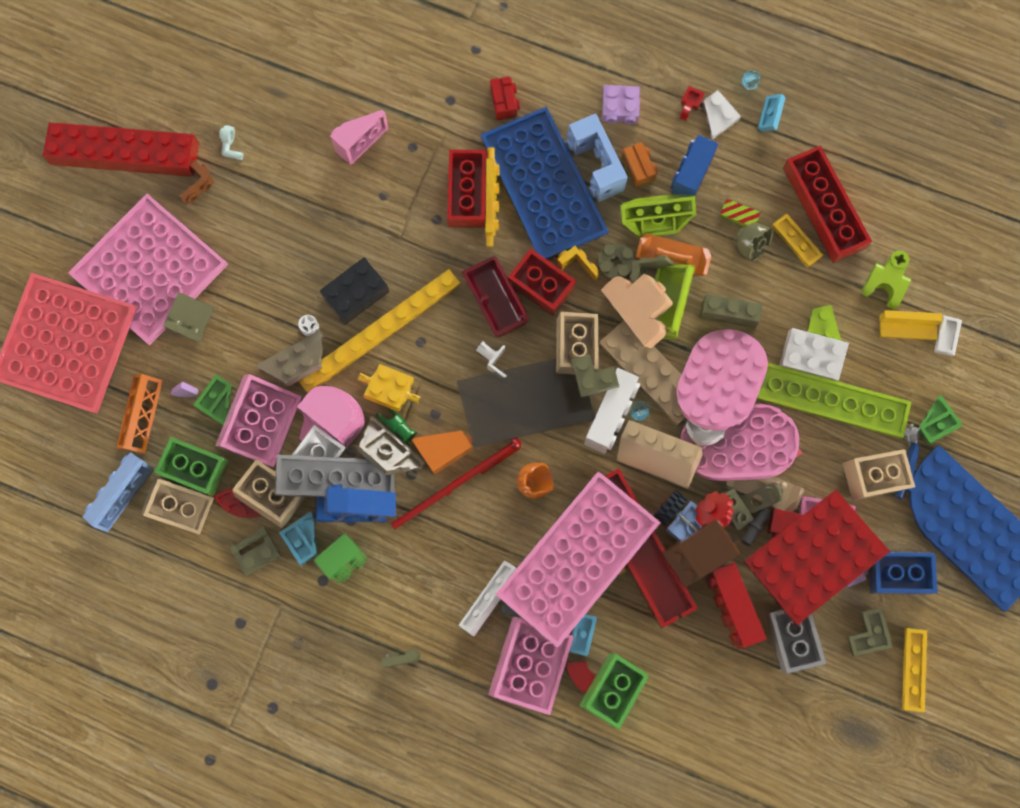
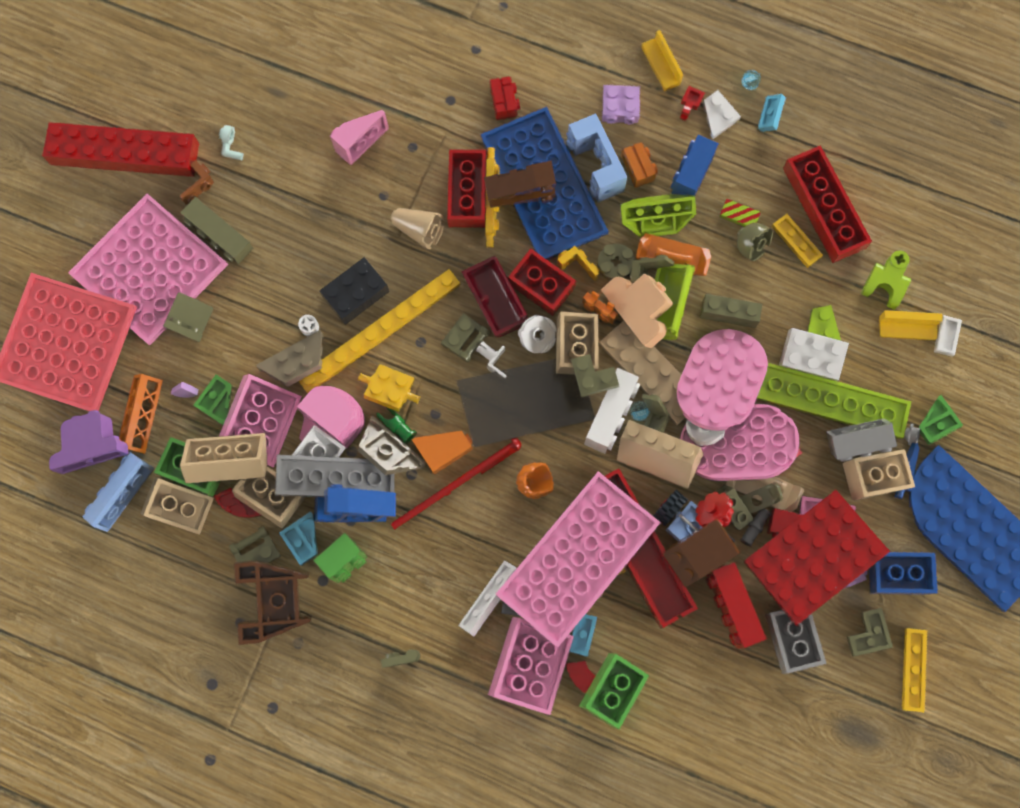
(86, 442): none -> medium lavender brick
(219, 232): none -> olive brick
(224, 458): none -> tan slope
(276, 600): none -> reddish brown wedge
(419, 225): none -> tan cone
(461, 333): none -> olive plate
(522, 186): none -> reddish brown wedge
(528, 331): none -> white plate
(605, 312): none -> orange plate
(658, 414): none -> olive bracket
(662, 62): none -> yellow panel
(861, 439): none -> light grey brick

